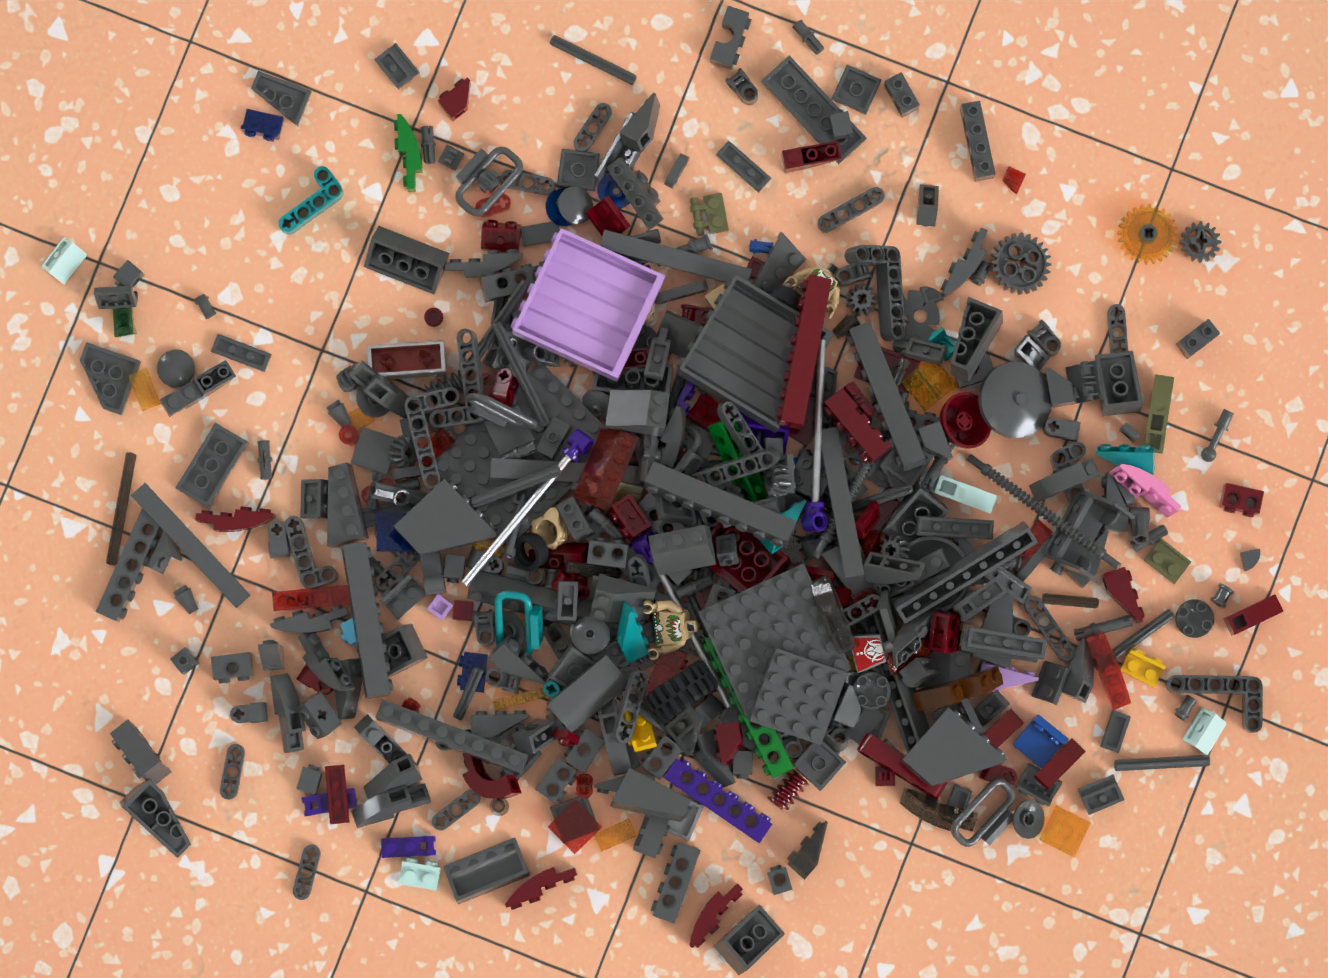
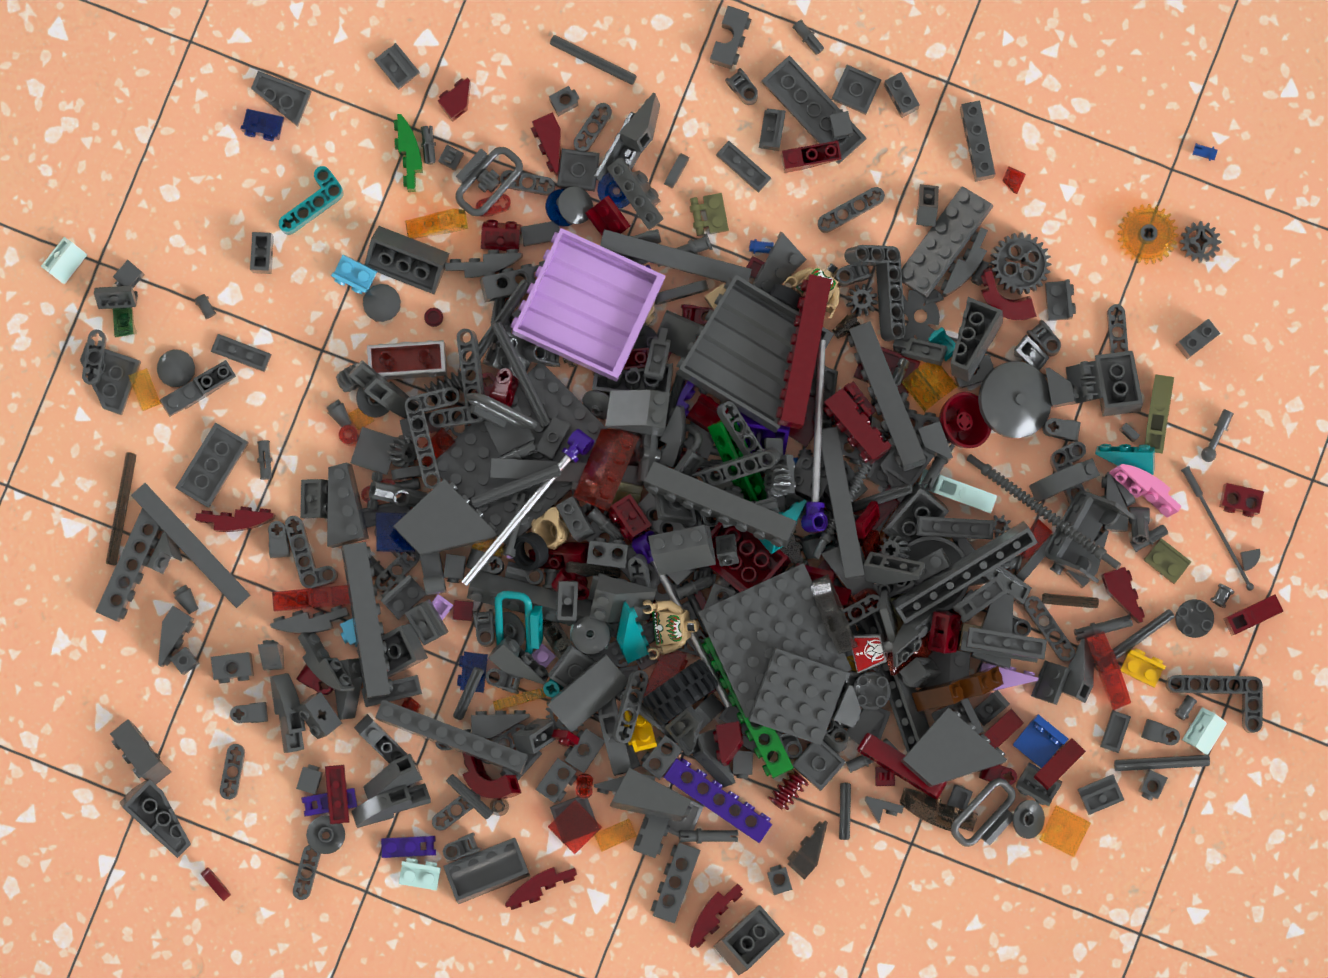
(90, 342): none -> dark grey beam
(173, 629): none -> dark grey slope
(215, 883): none -> dark red beam
(261, 253): none -> dark grey brick
(317, 842): none -> dark grey dish
(354, 274): none -> medium azure bracket
(381, 302): none -> dark grey dish
(402, 689): none -> dark grey plate
(426, 622): none -> dark grey plate
(437, 223): none -> clear yellow slope
(462, 847): none -> dark grey piece
(469, 796): none -> dark grey axle
(543, 656): none -> lavender plate
(549, 134): none -> dark red slope
(563, 108): none -> dark grey brick
(708, 835): none -> dark grey pin
(772, 129): none -> dark grey hinge
(845, 805): none -> dark grey axle
(858, 763): none -> dark grey axle
(876, 807): none -> dark grey slope
(945, 241): none -> dark grey plate
(1001, 520): none -> dark grey gear
(1012, 308): none -> dark red arch
(1059, 300): none -> dark grey bracket
(1157, 733): none -> dark grey piece
(1159, 779): none -> dark grey brick
(1198, 492): none -> dark grey piece
(1205, 152): none -> blue pin

